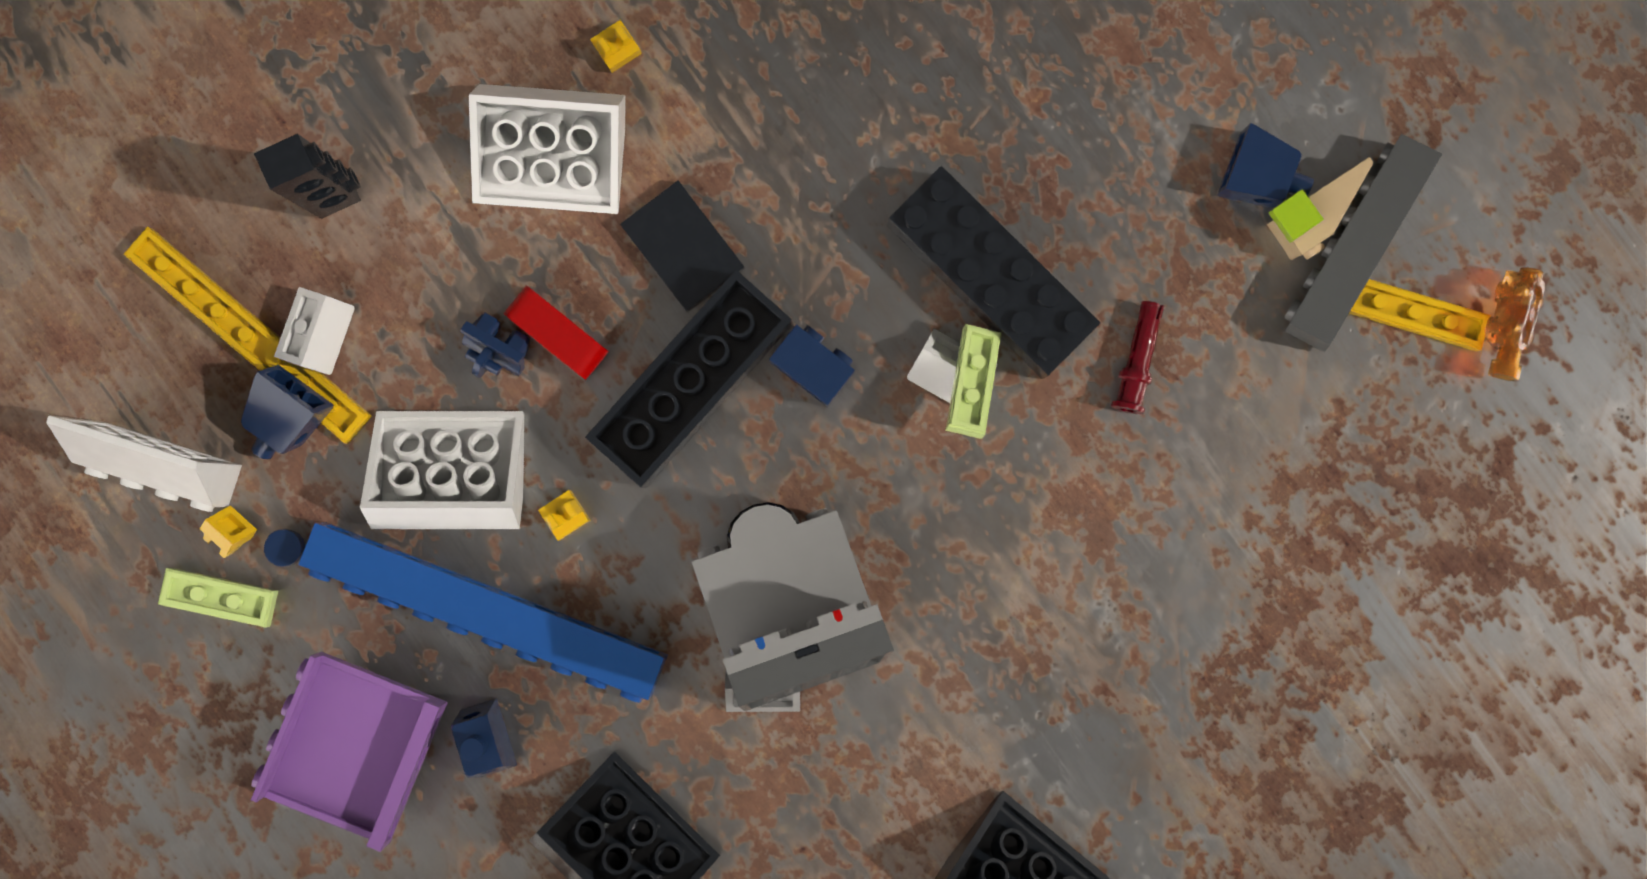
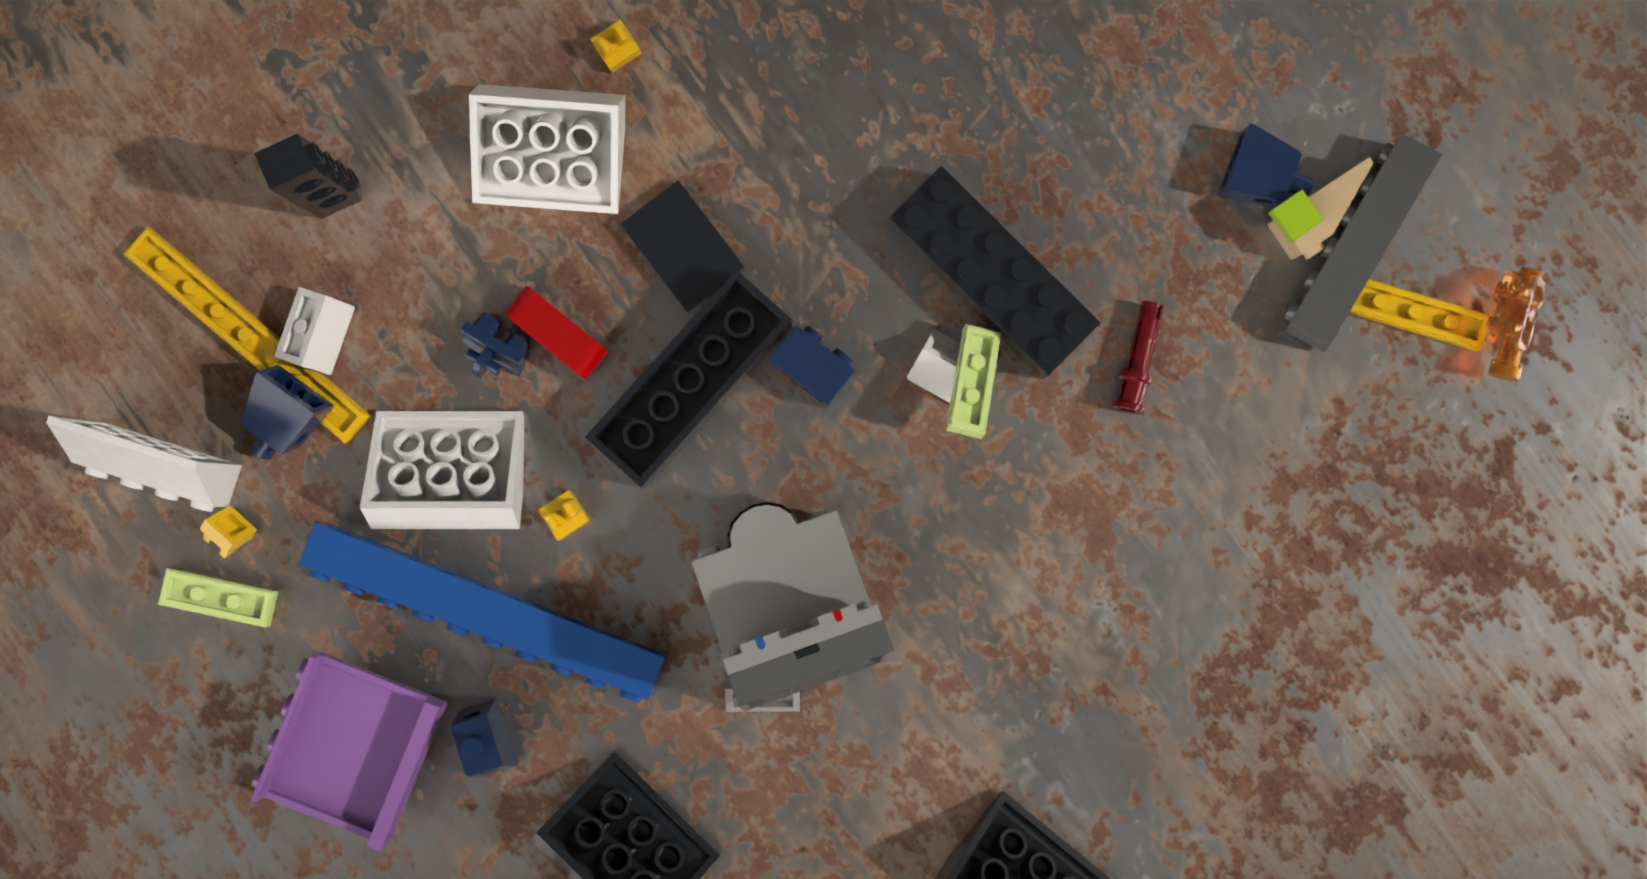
(284, 547): dark blue tile -> none

